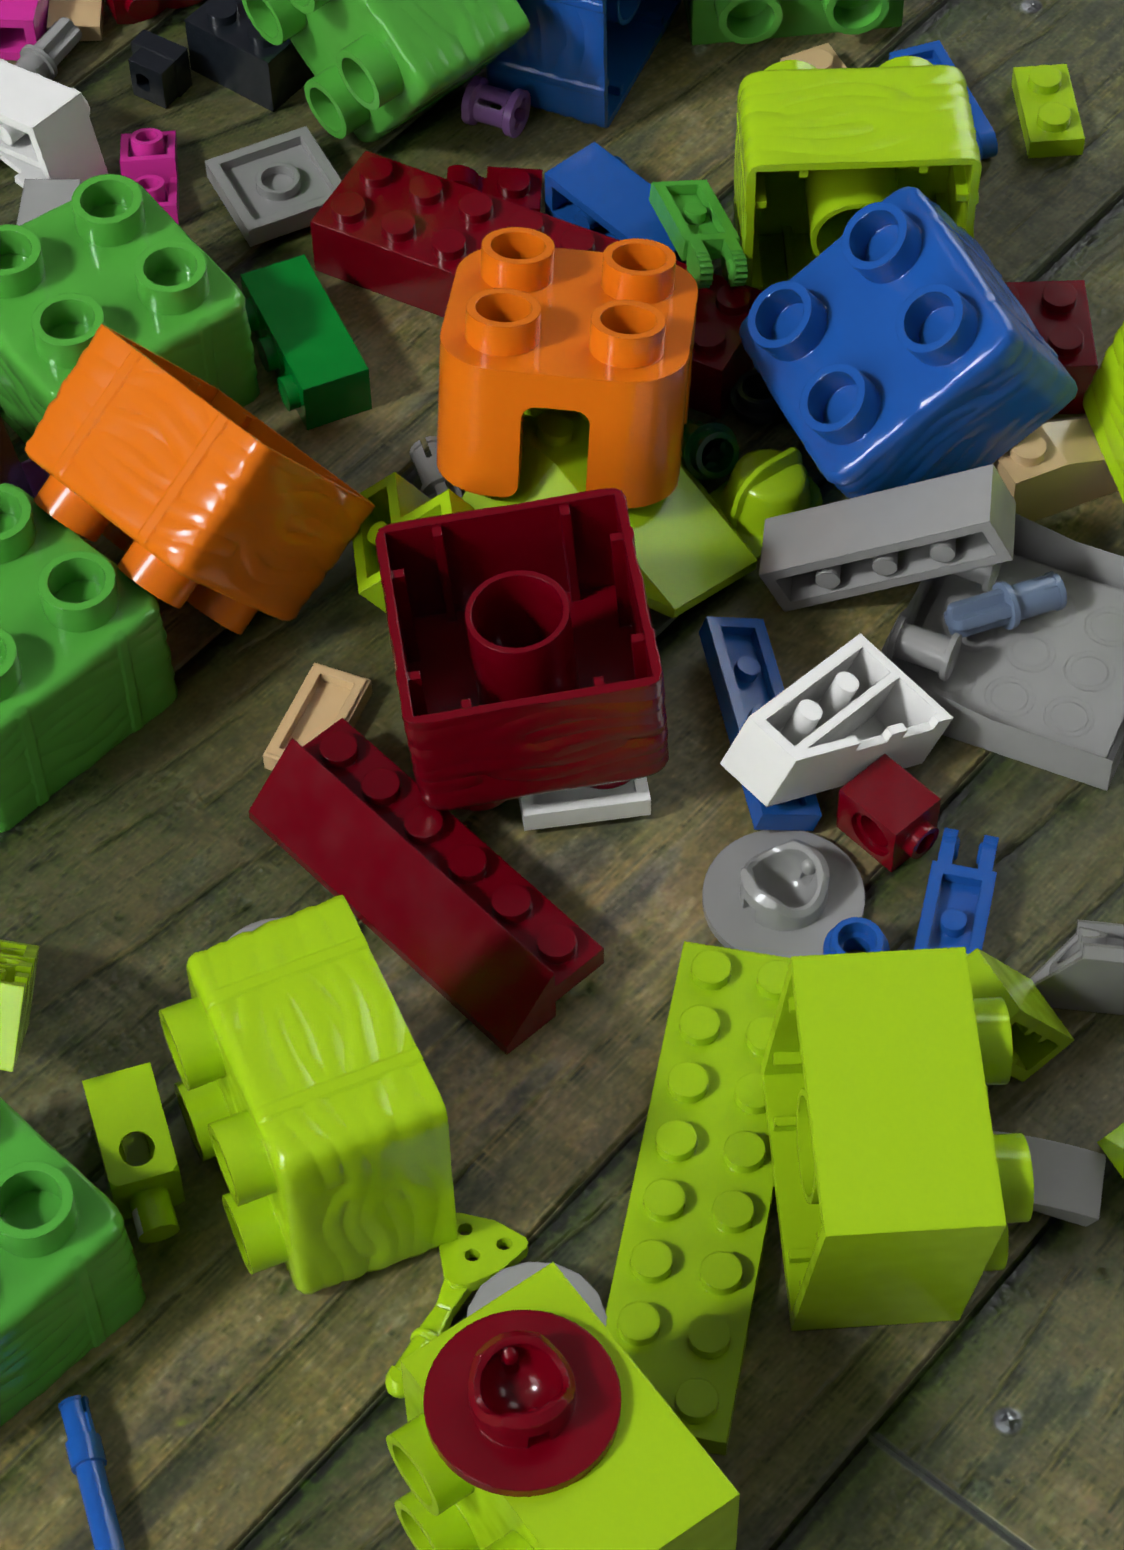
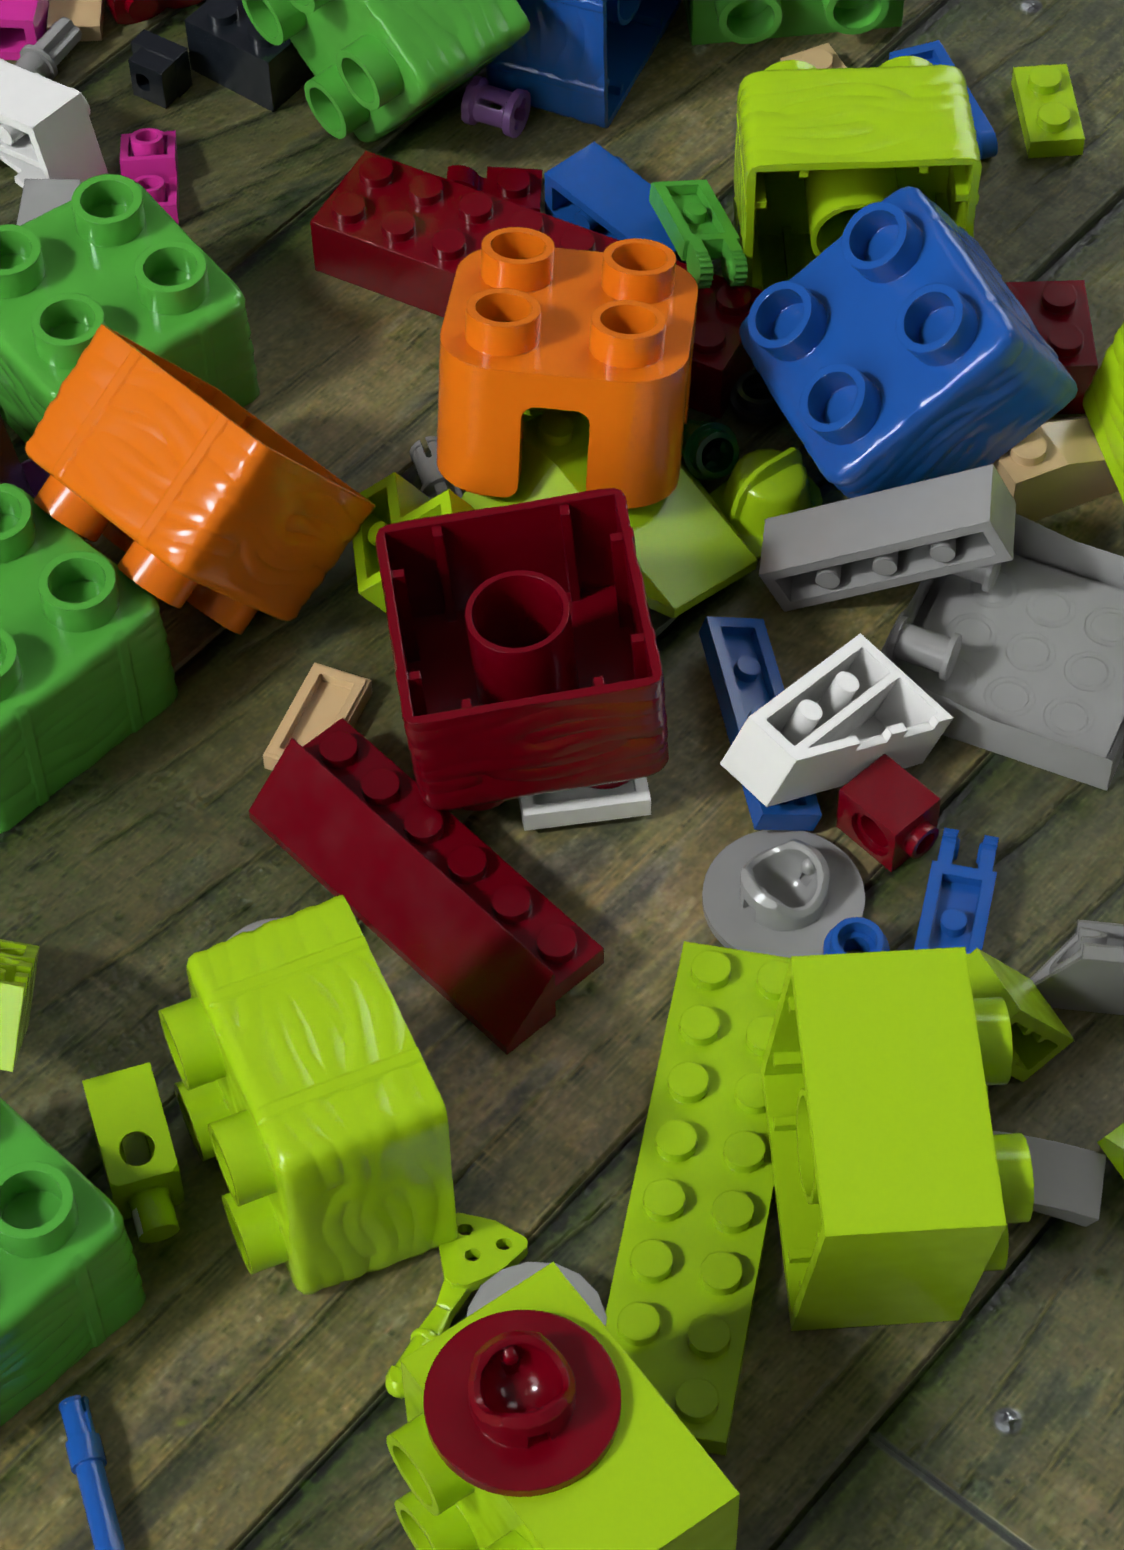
(273, 184): light grey plate -> none
(305, 343): green brick -> none
(1006, 605): sand blue axle -> none

